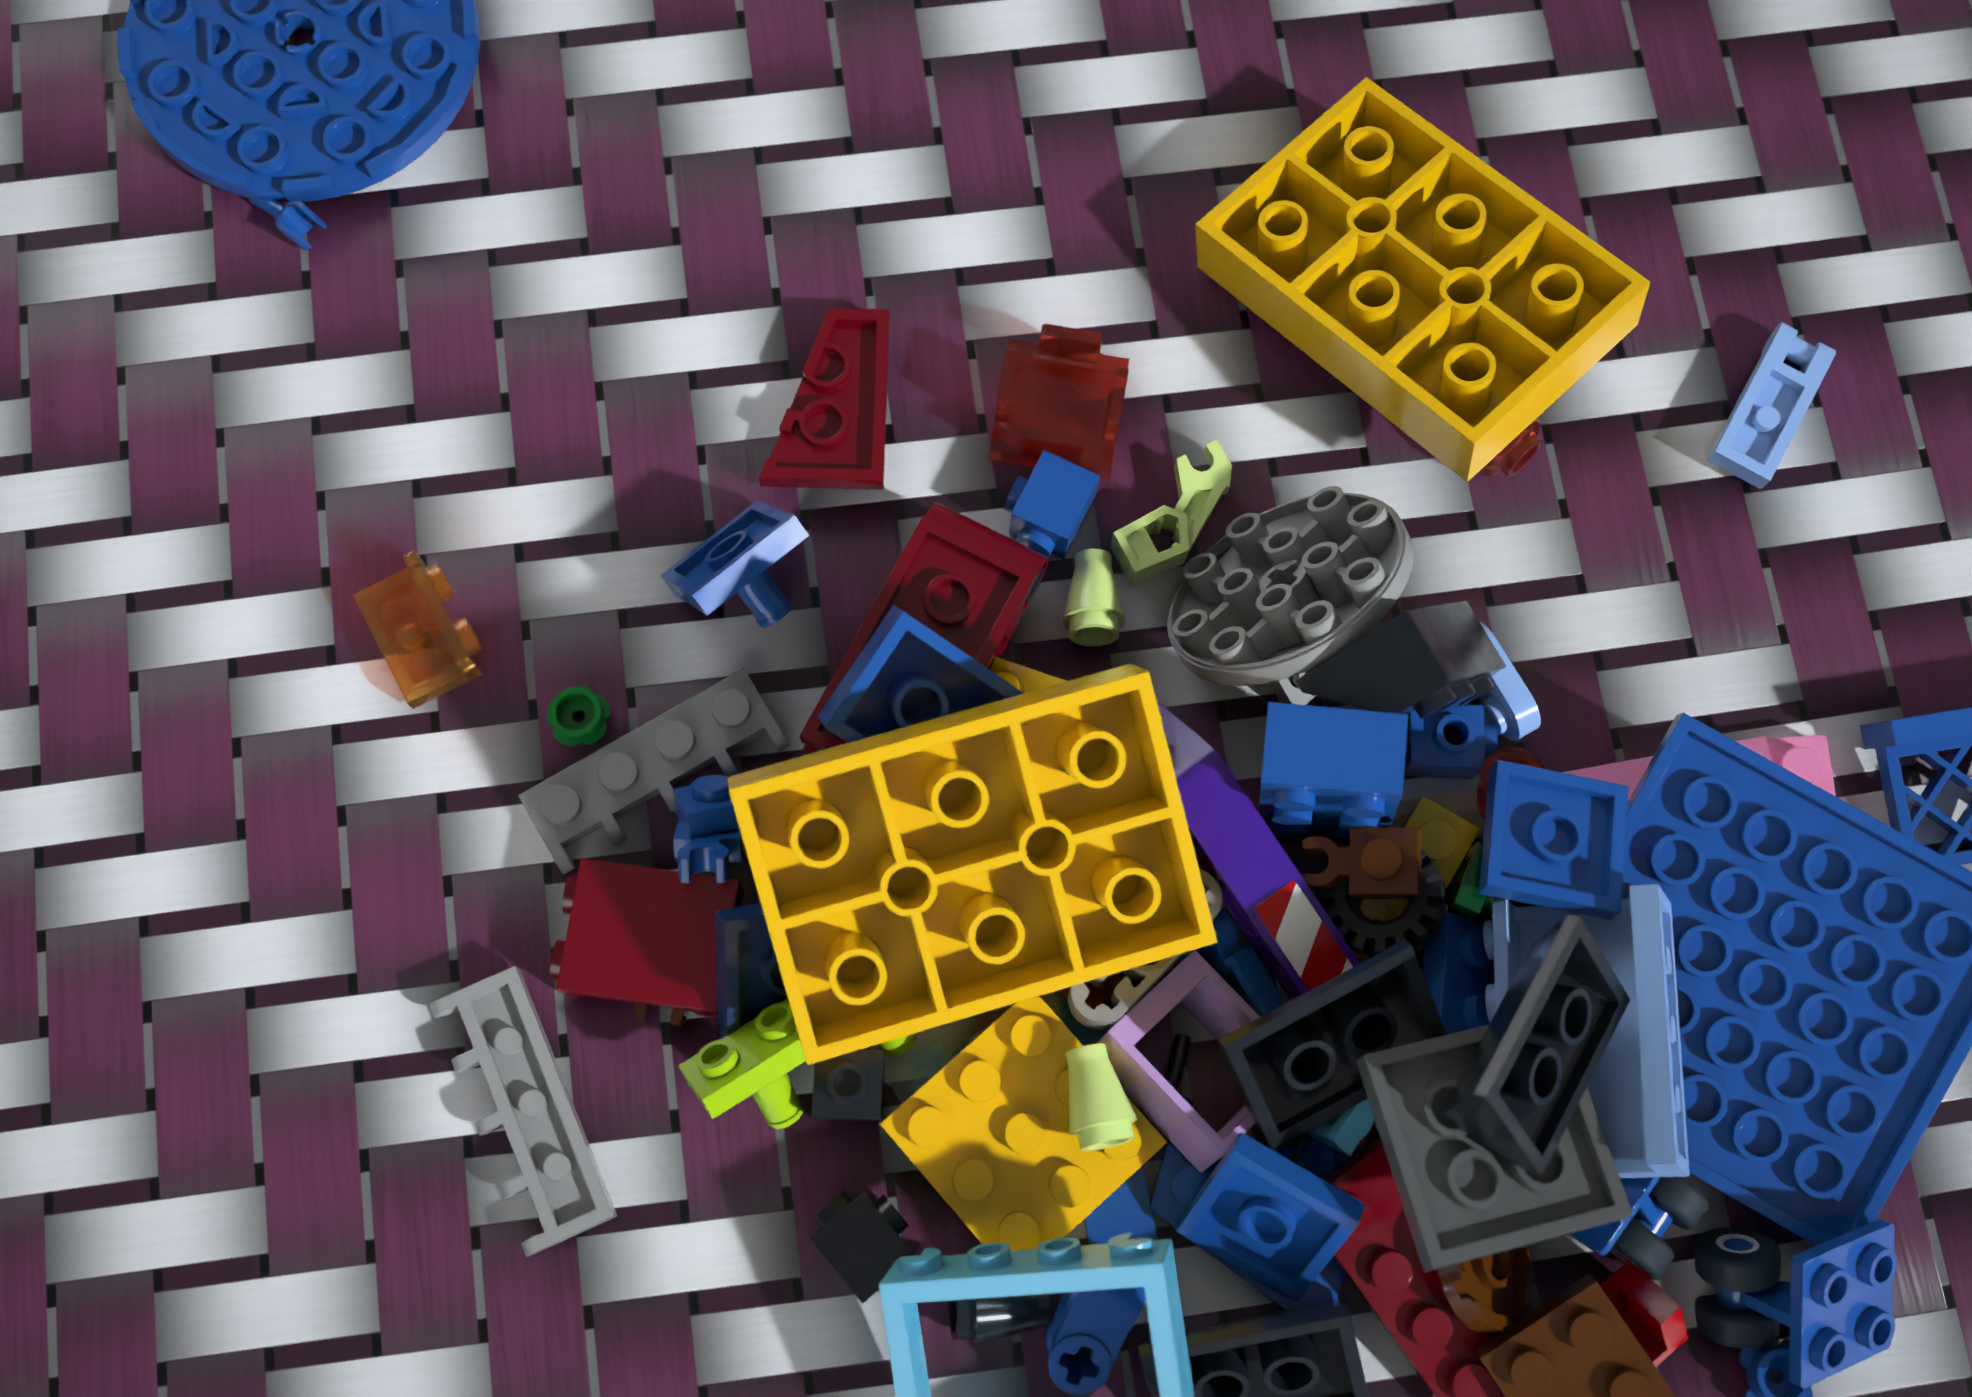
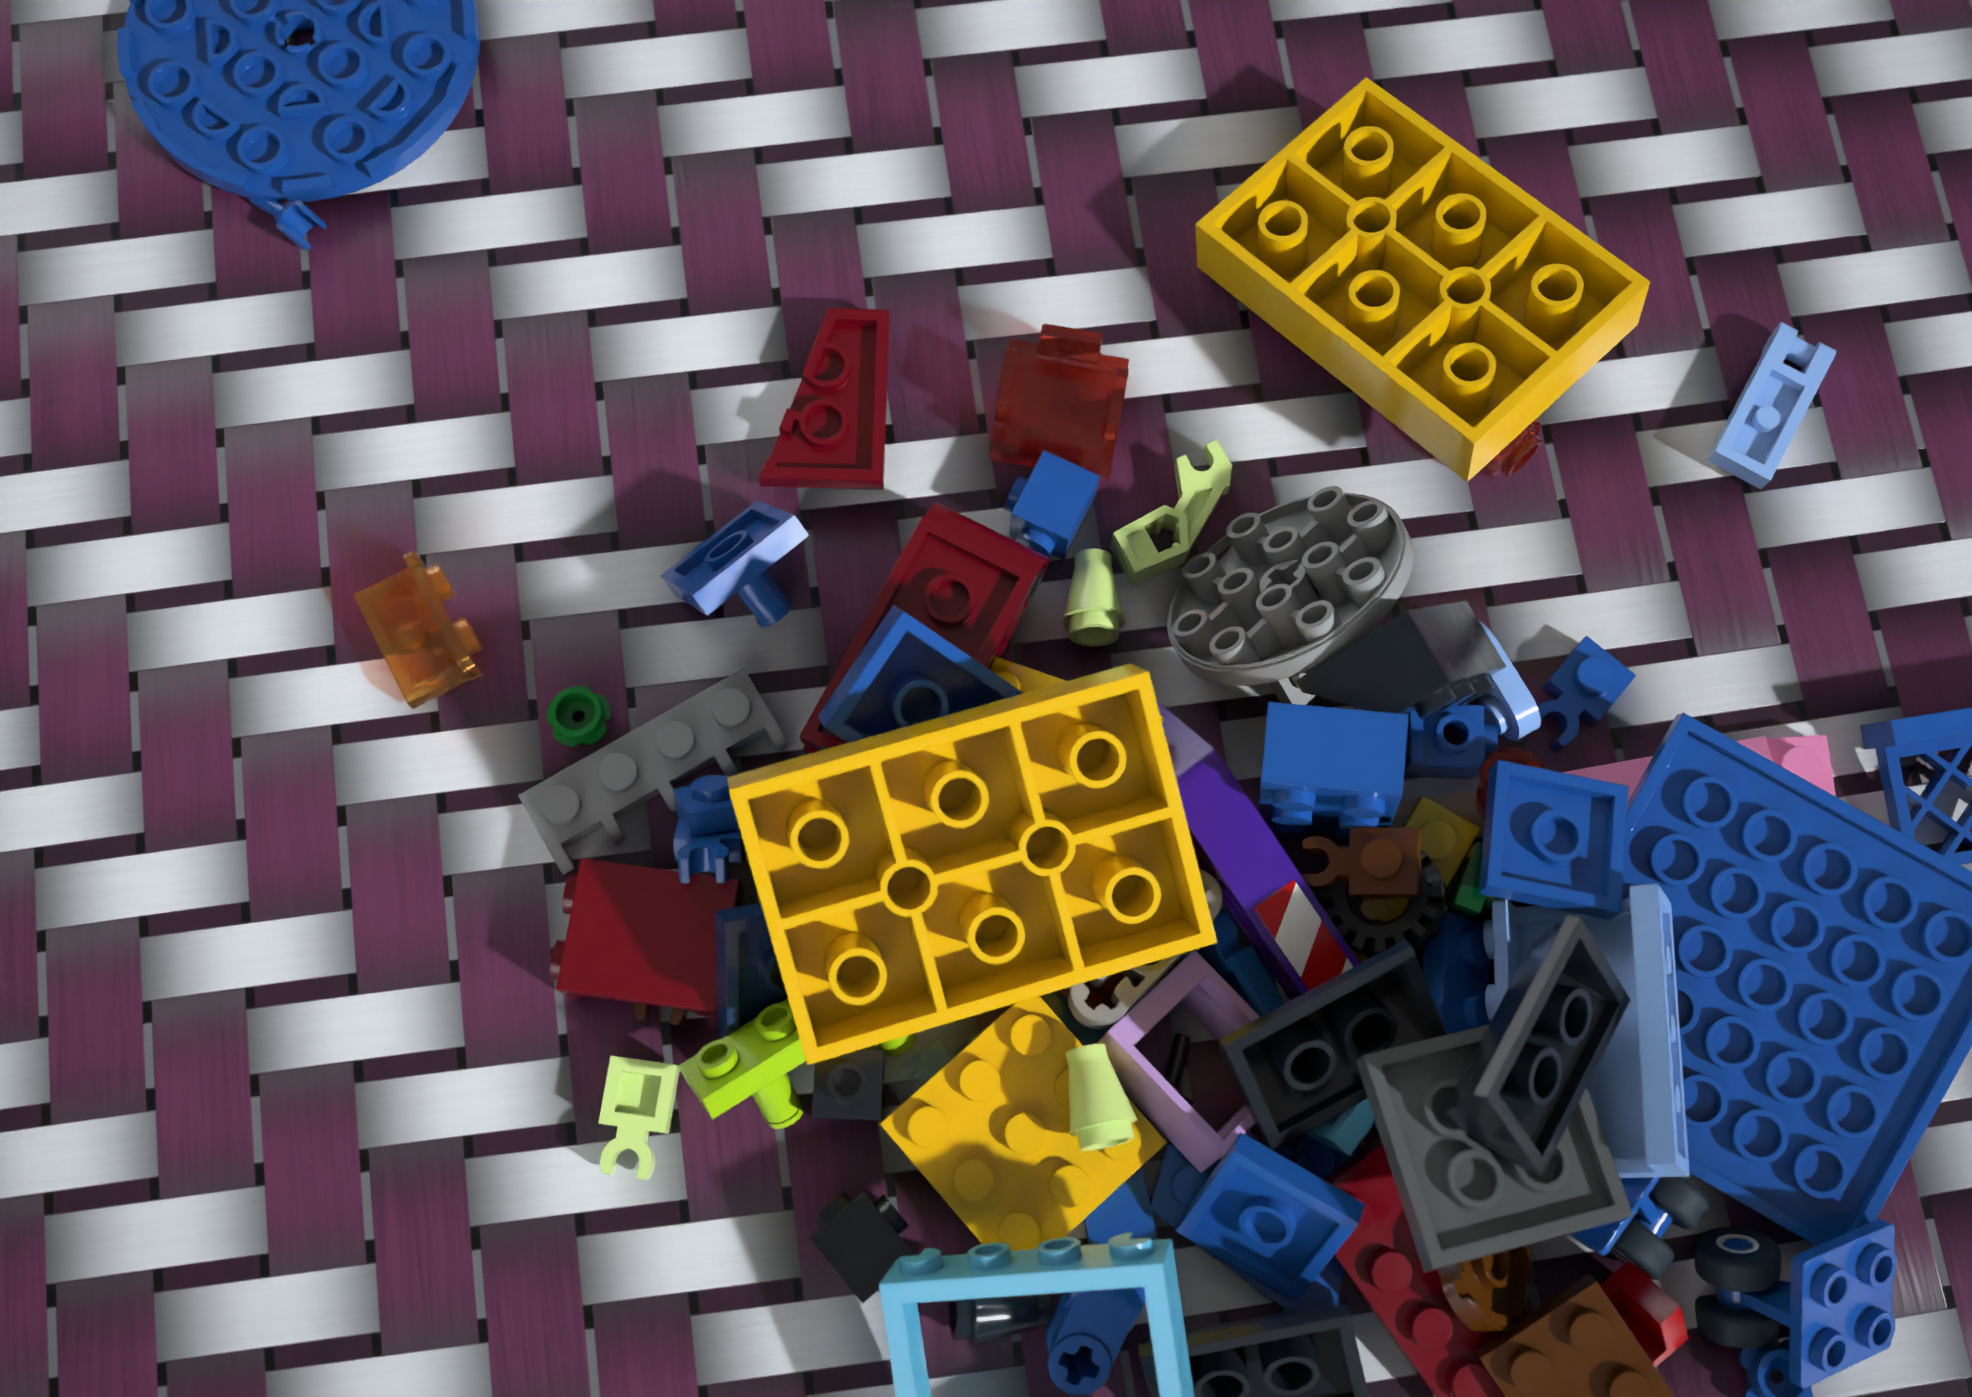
(530, 1106): light grey hinge -> none
(636, 1101): none -> yellowish green plate
(1583, 688): none -> blue plate

